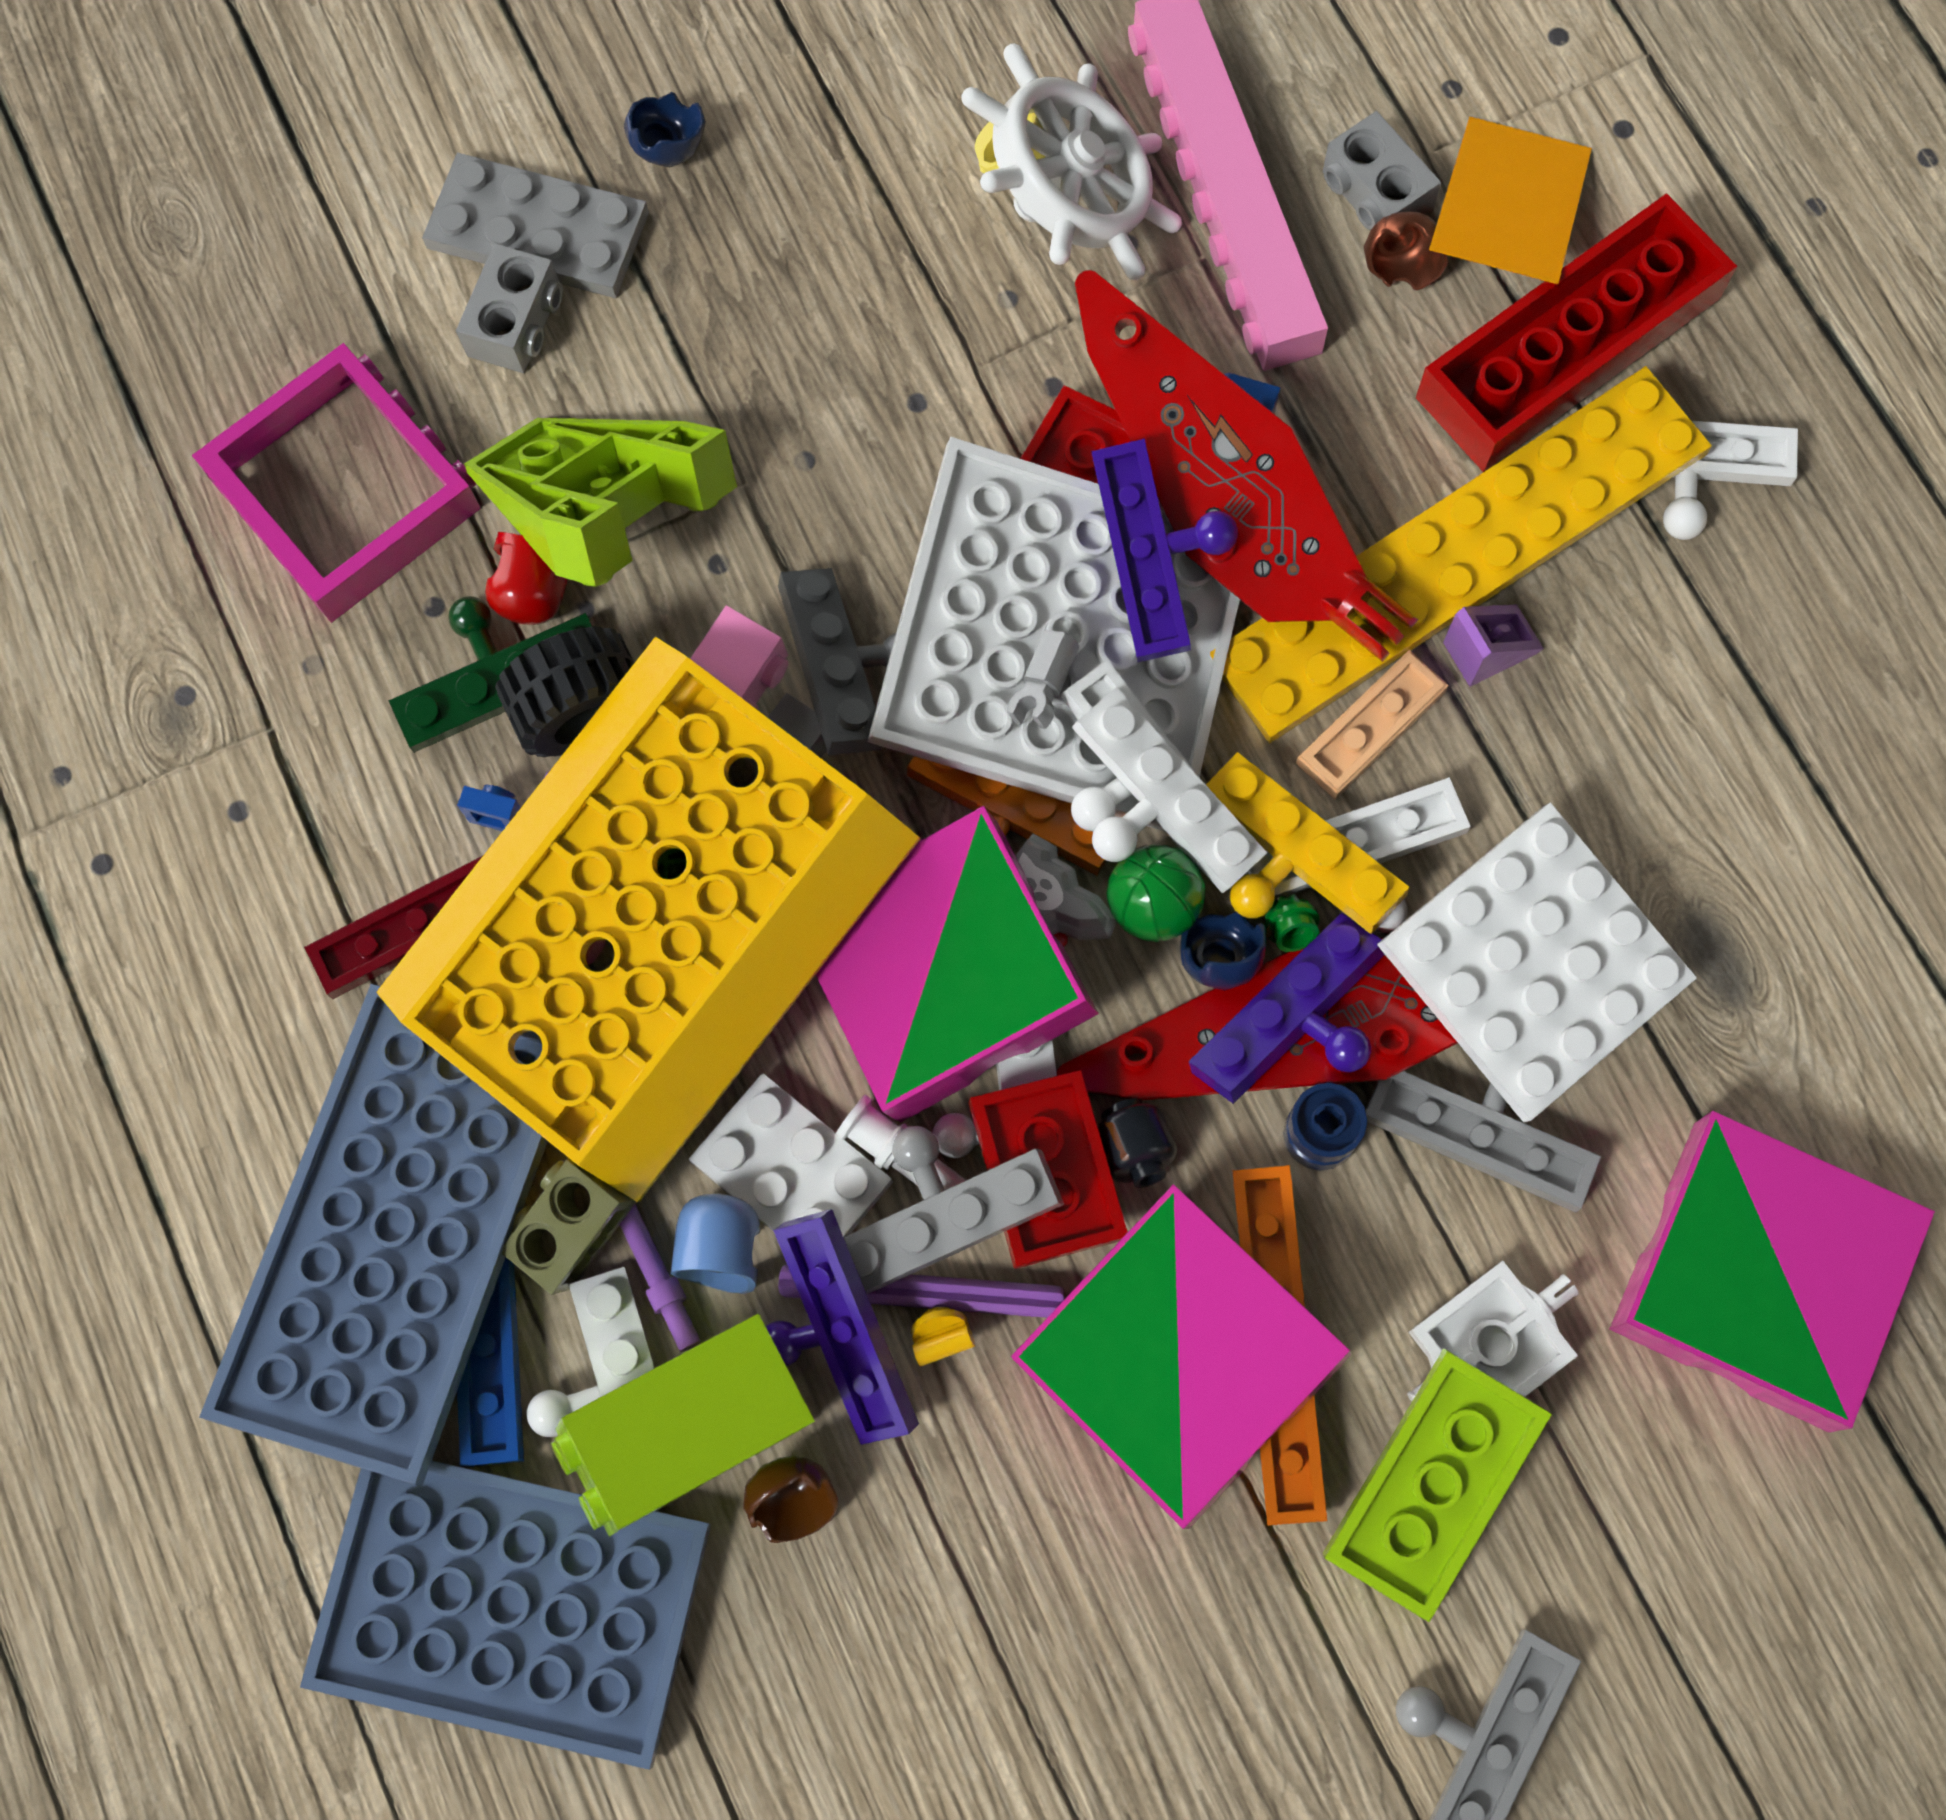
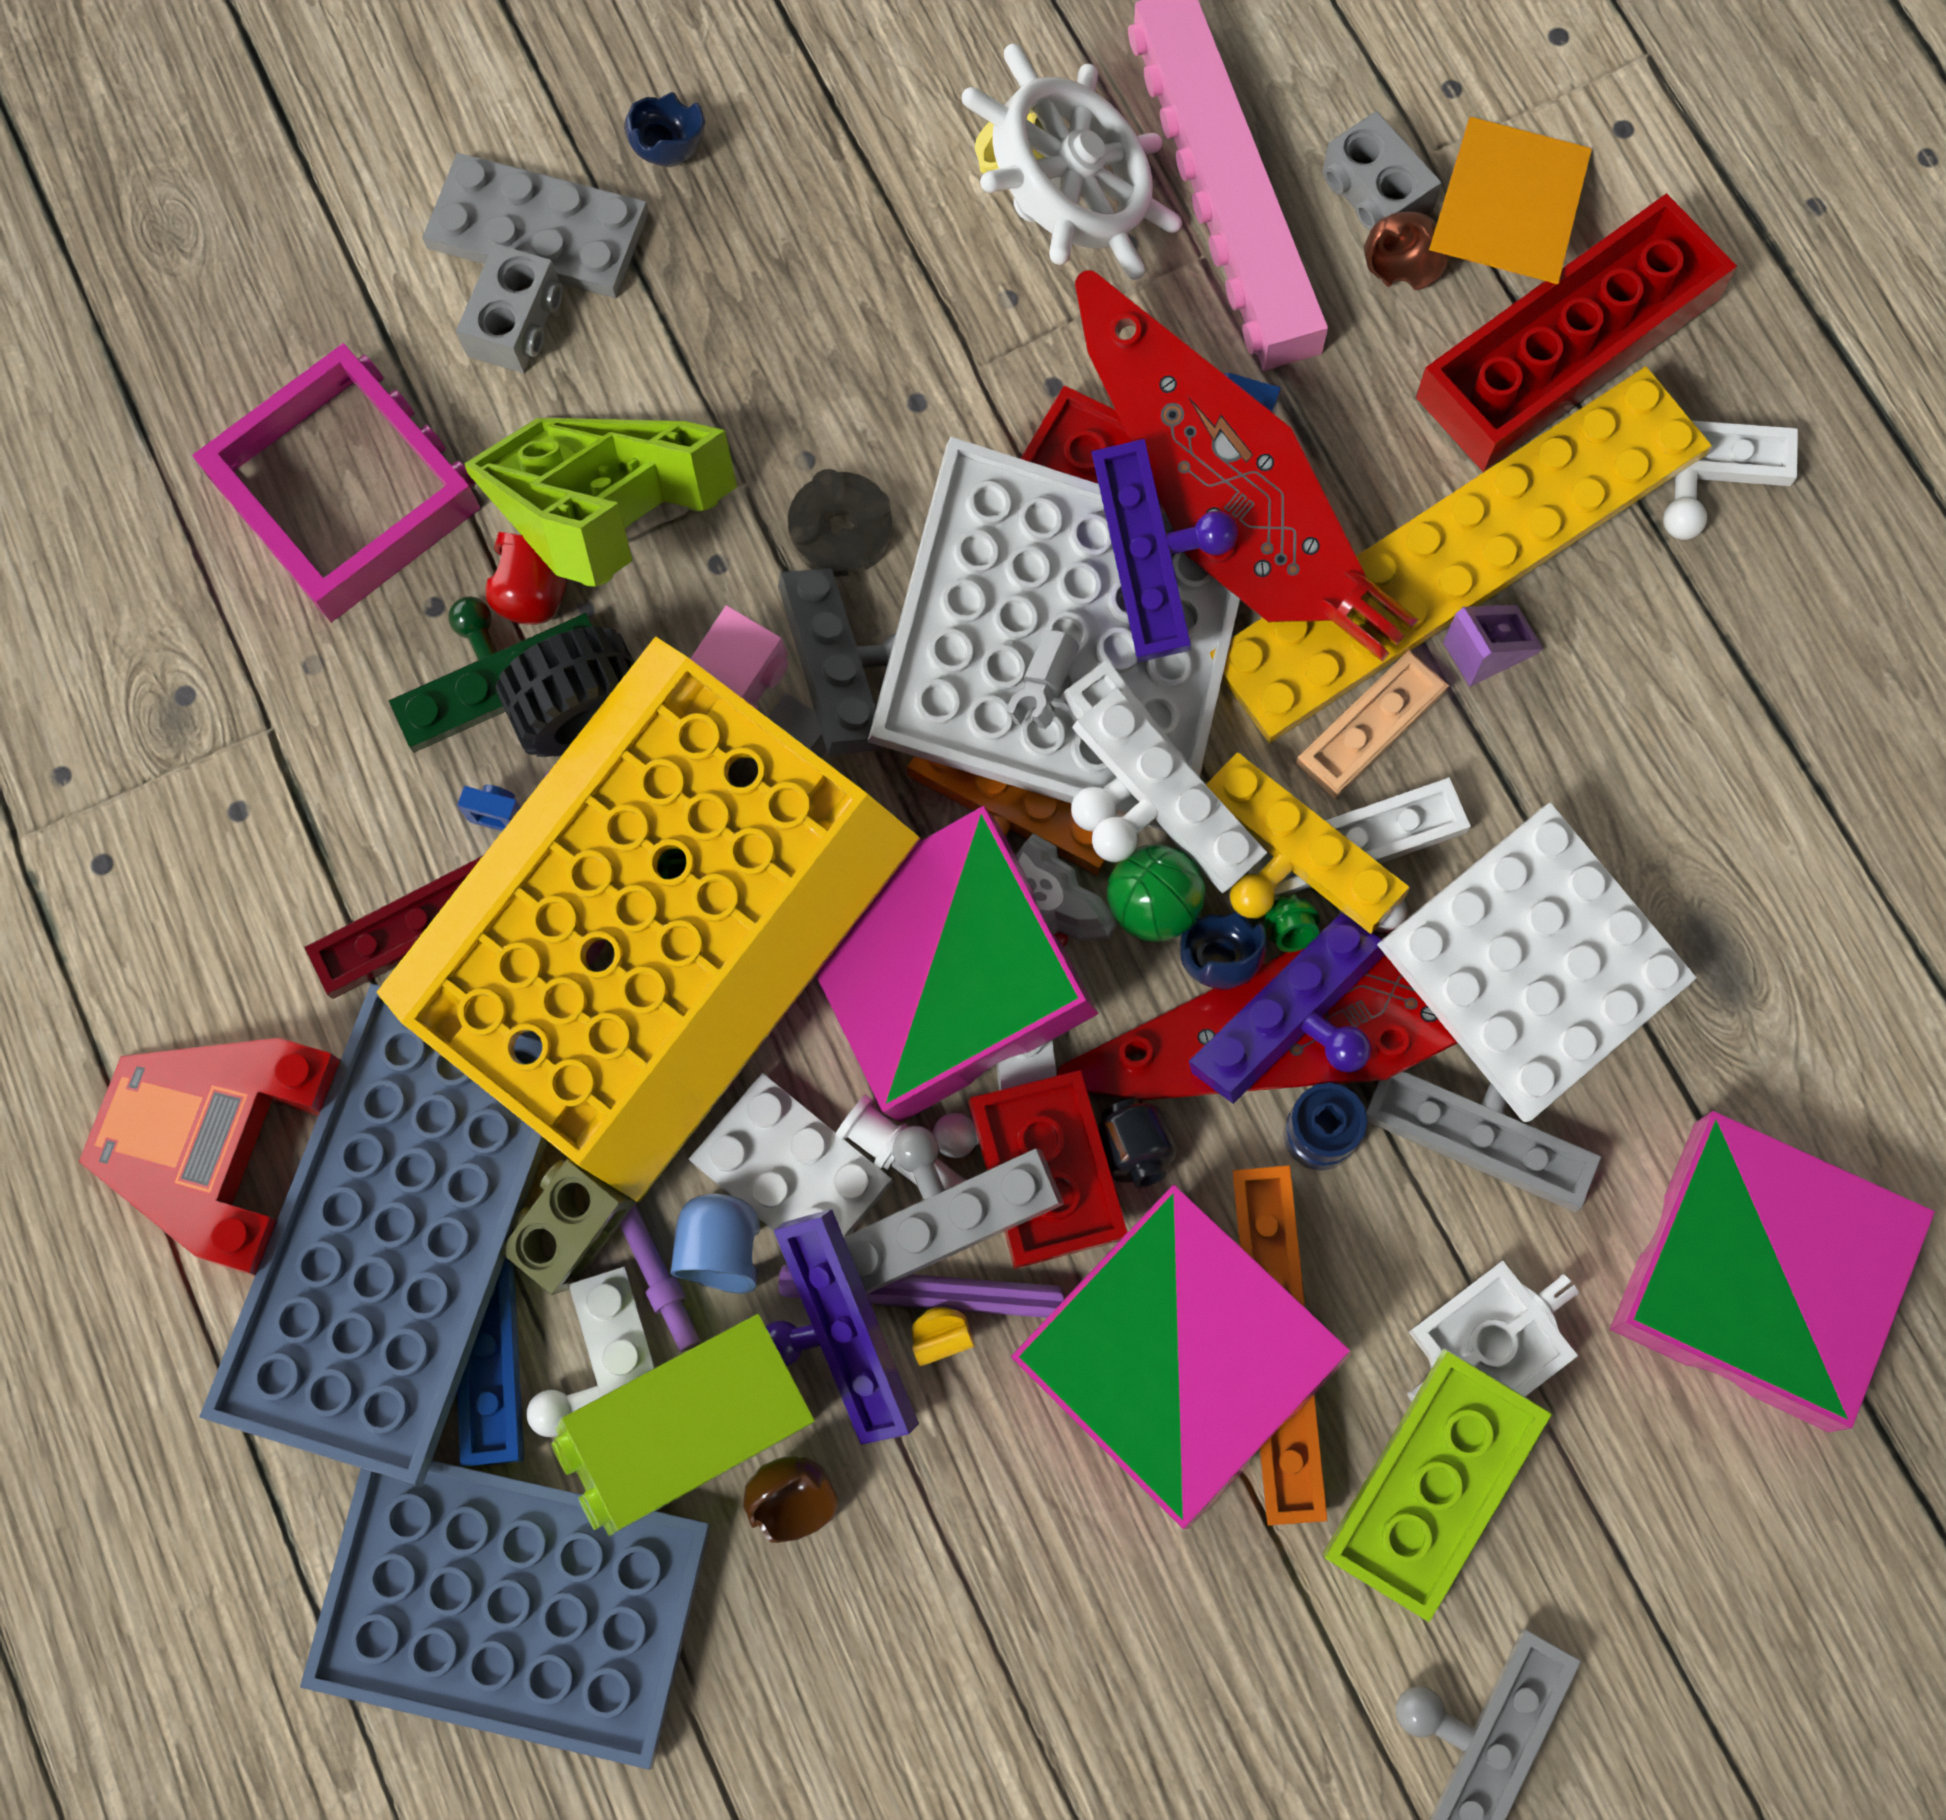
(183, 1132): none -> wedge
(829, 496): none -> clear smoke plate

